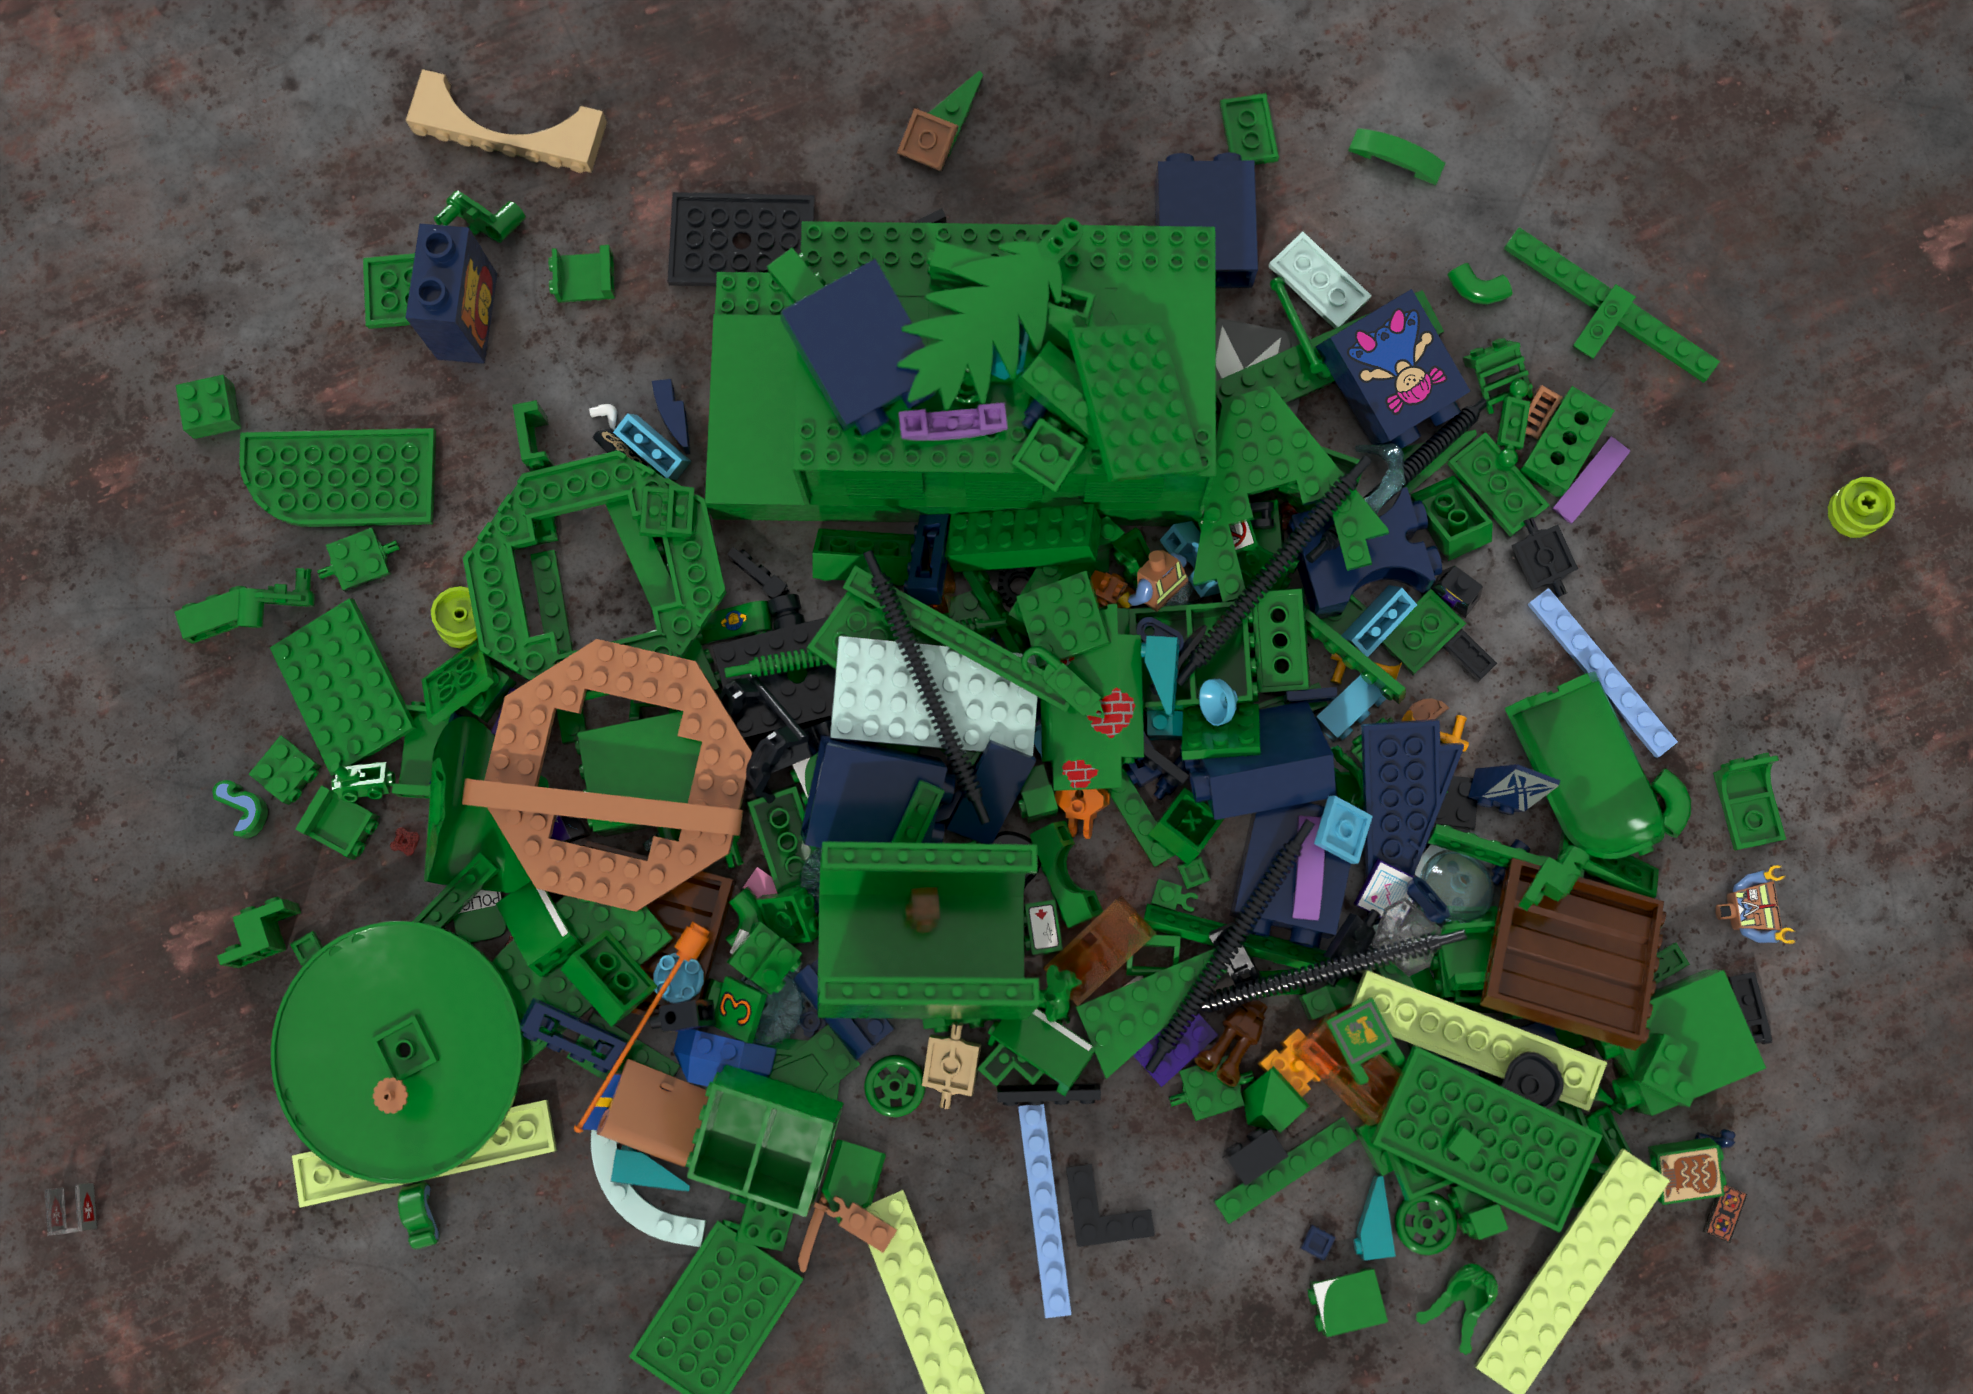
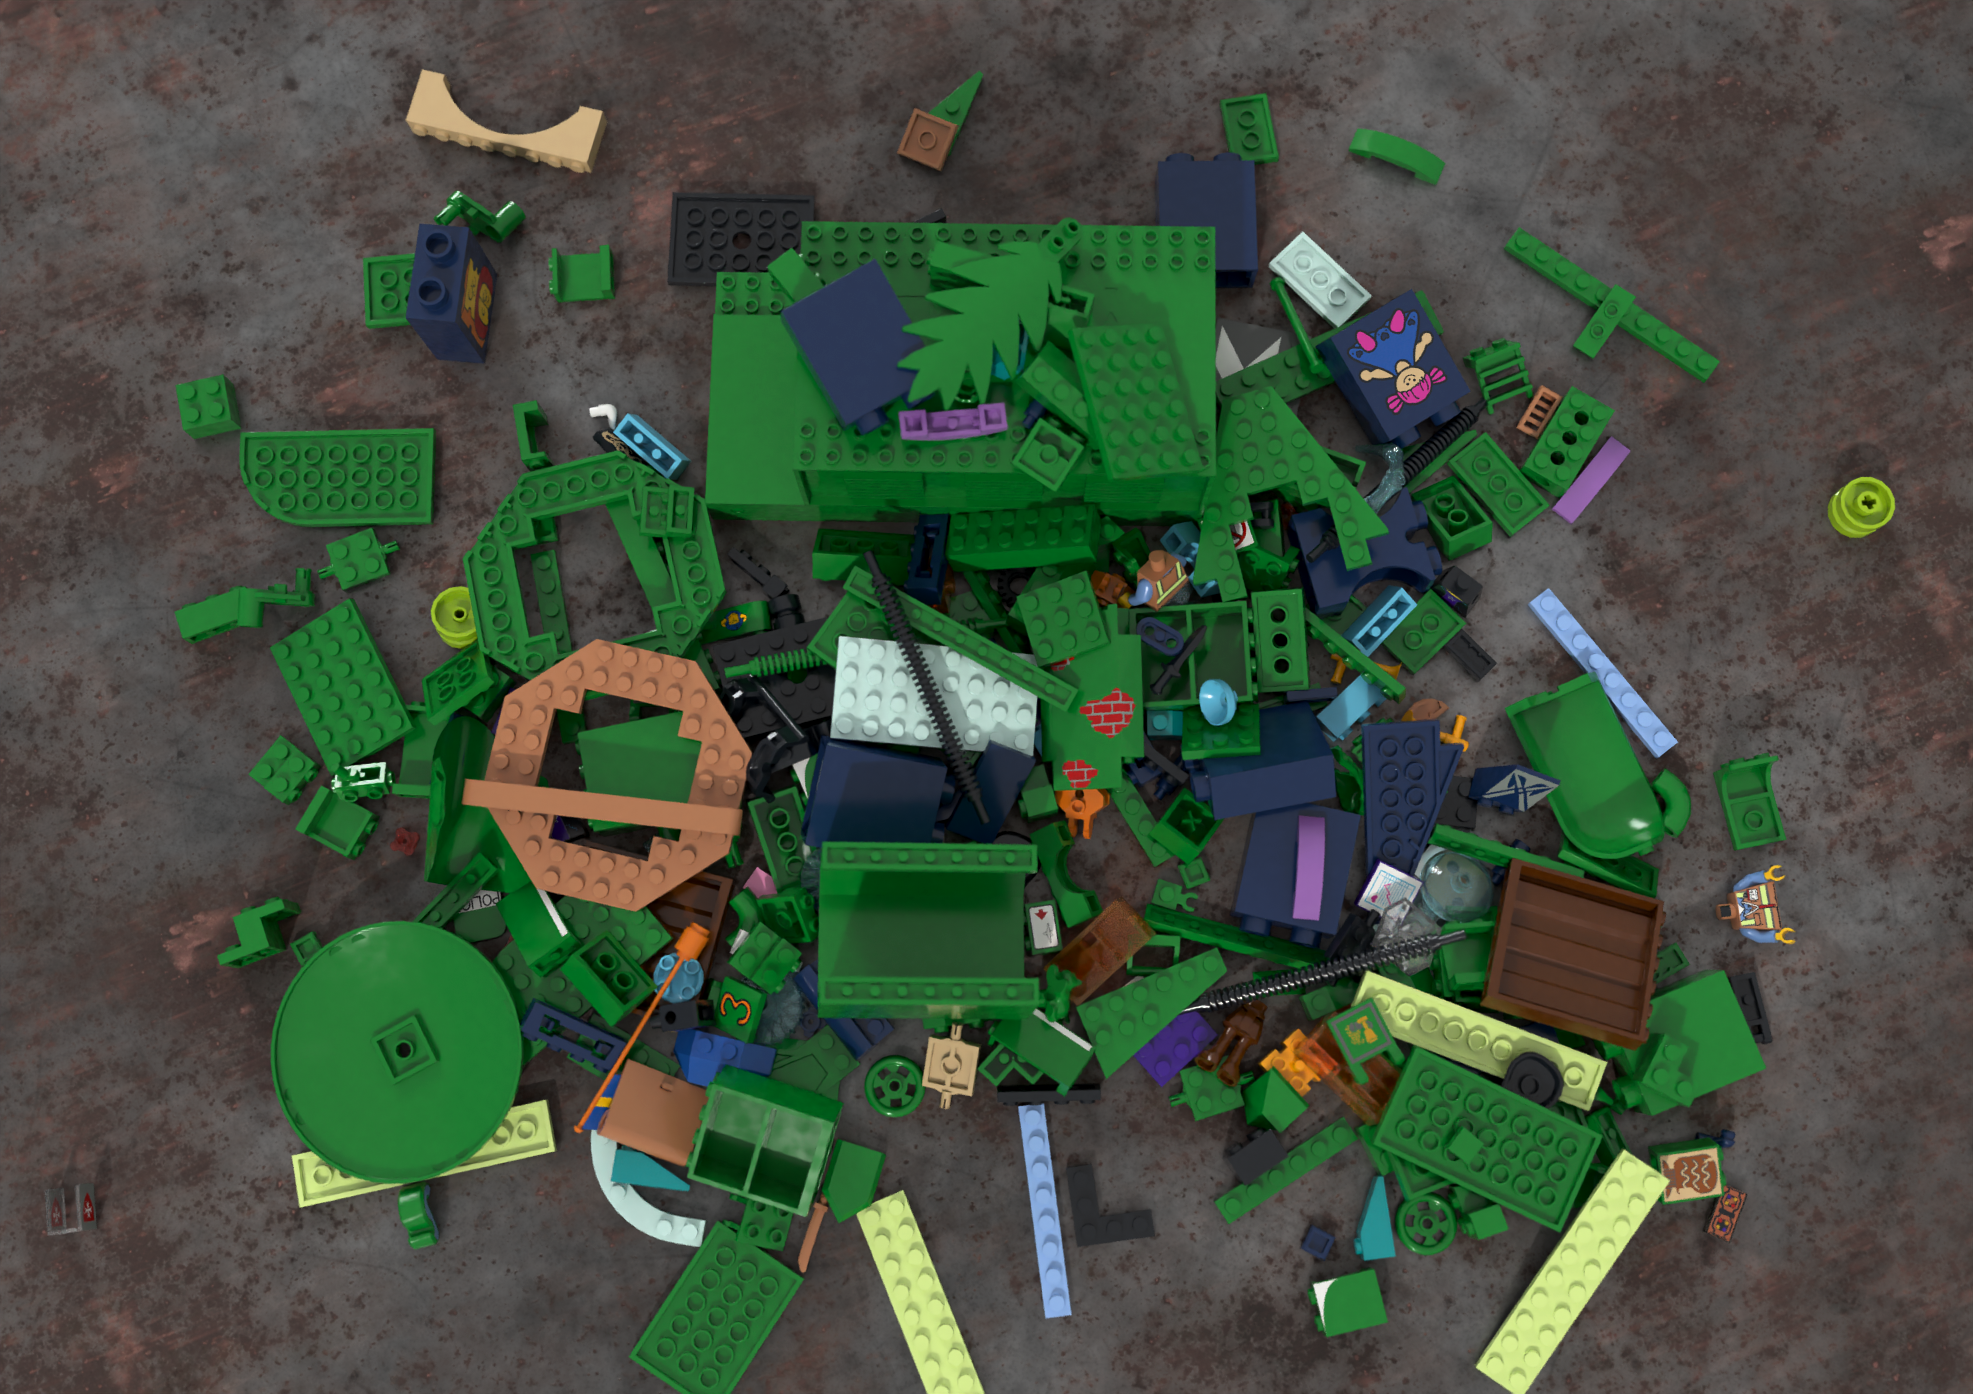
(252, 805): green animal -> none
(390, 1095): nougat piece -> none
(672, 413): dark blue slope -> none
(863, 1224): nougat plate -> none
(918, 813): green plate -> none
(923, 909): clear orange brick -> none
(1065, 682): green plate -> none
(1162, 663): teal slope -> none
(1169, 1037): black hose -> none
(1242, 962): black plate -> none
(1343, 829): medium azure plate -> none
(1345, 482): black hose -> none
(1423, 894): dark blue plate -> none
(1478, 1291): green hair -> none
(1479, 290): green cylinder -> none
(1513, 423): green plate -> none
(1544, 557): black plate -> none
(1556, 877): green plate -> none

